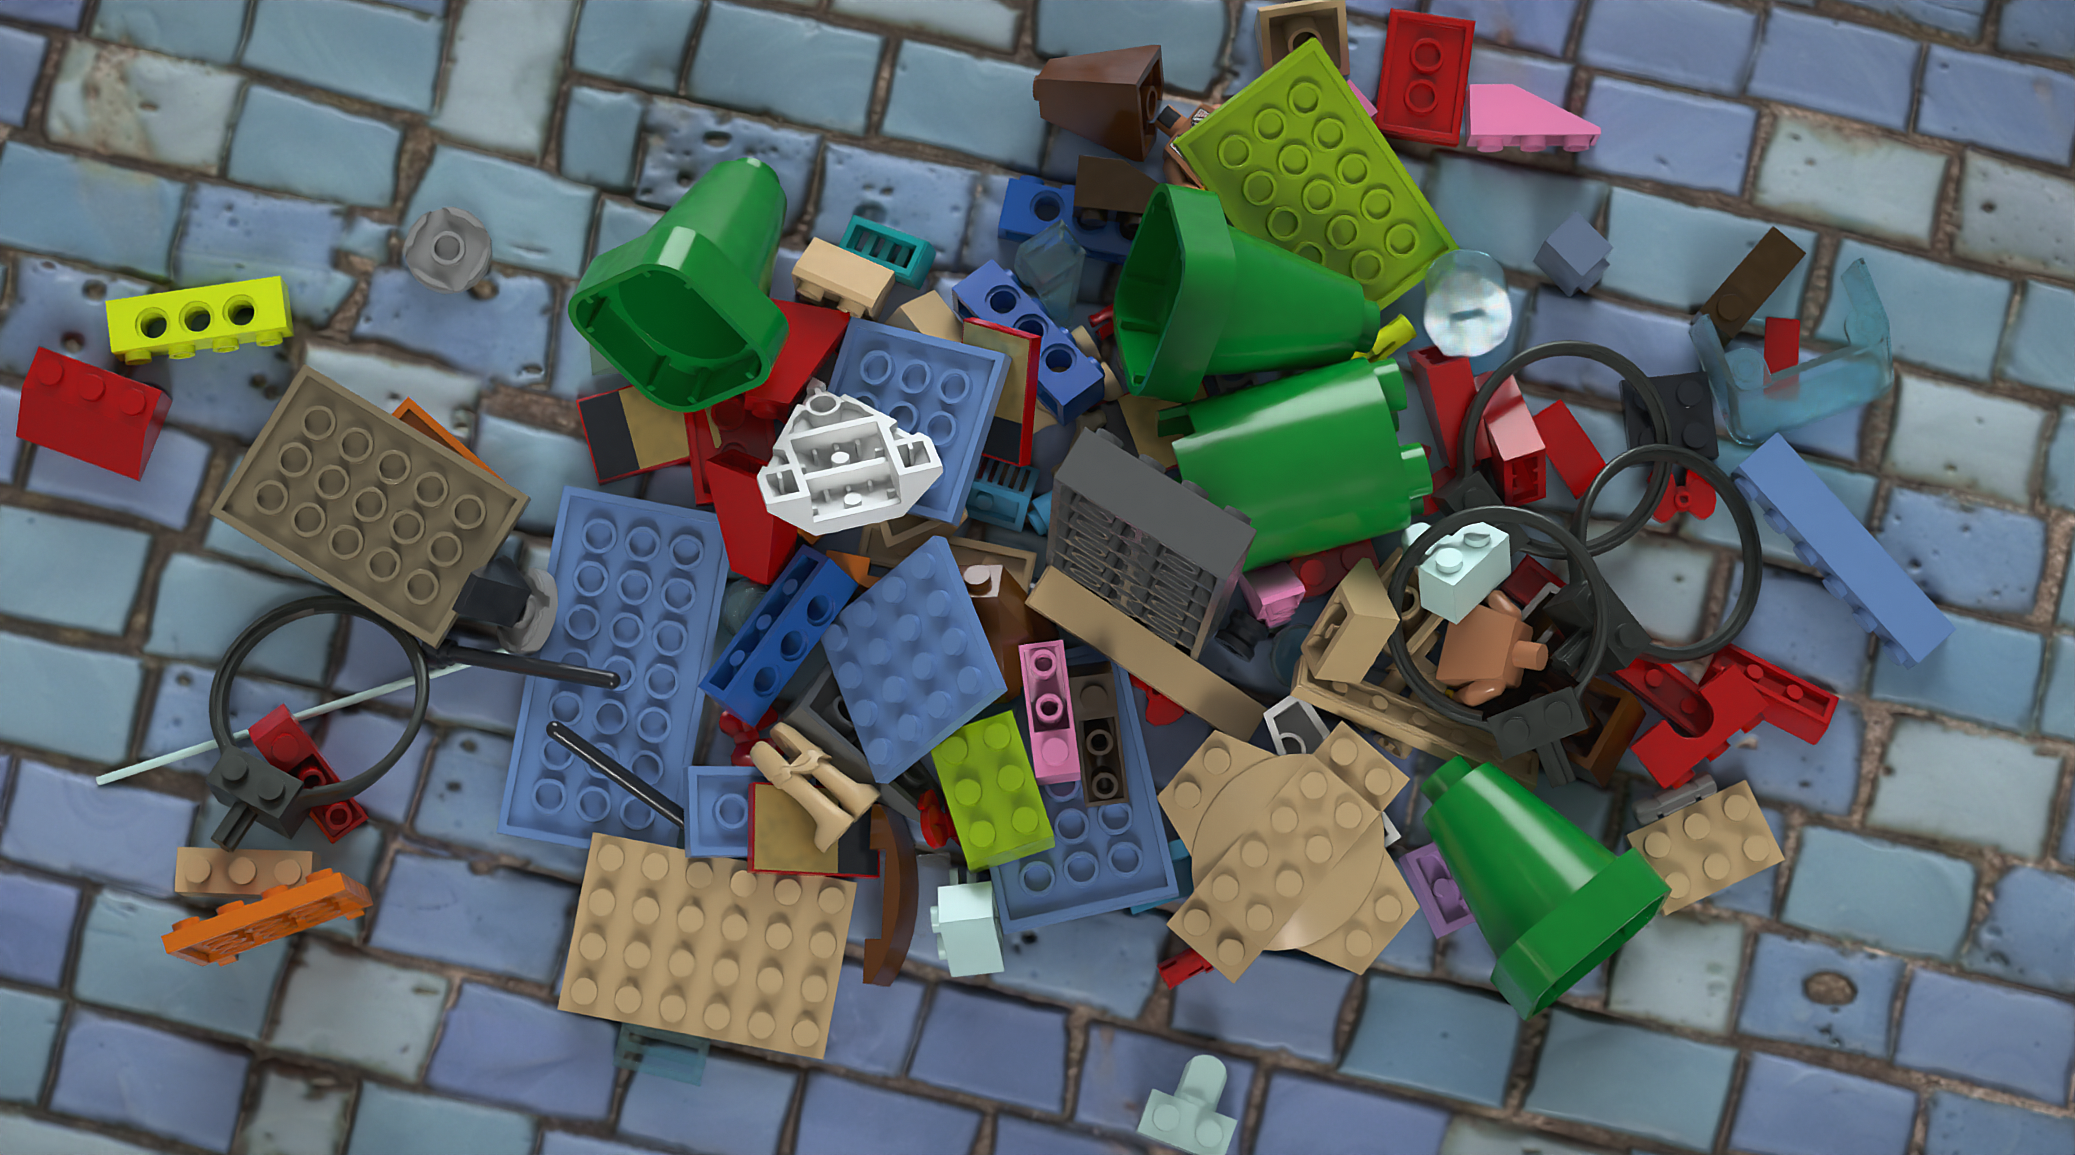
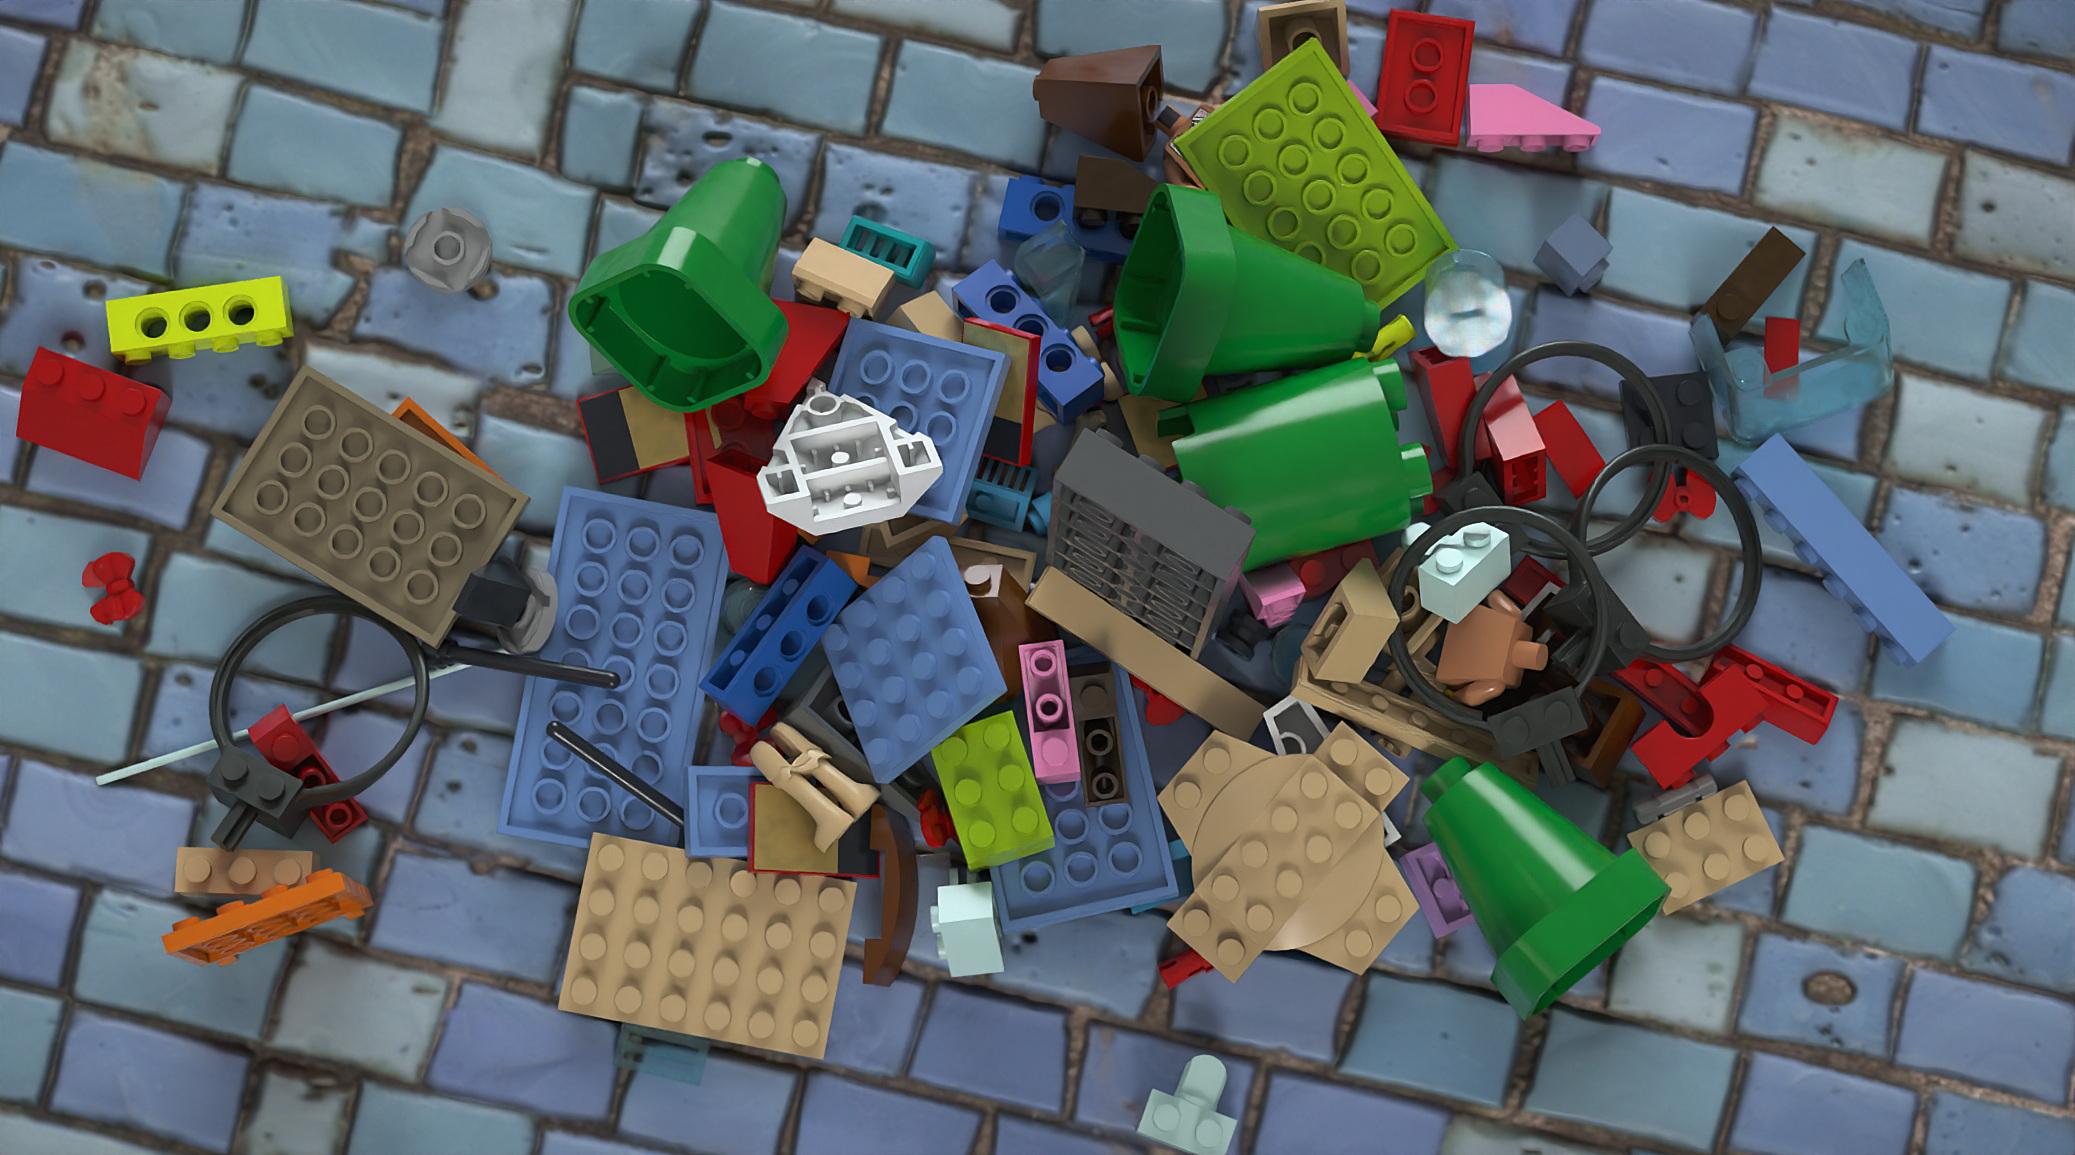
(114, 573): none -> red piece

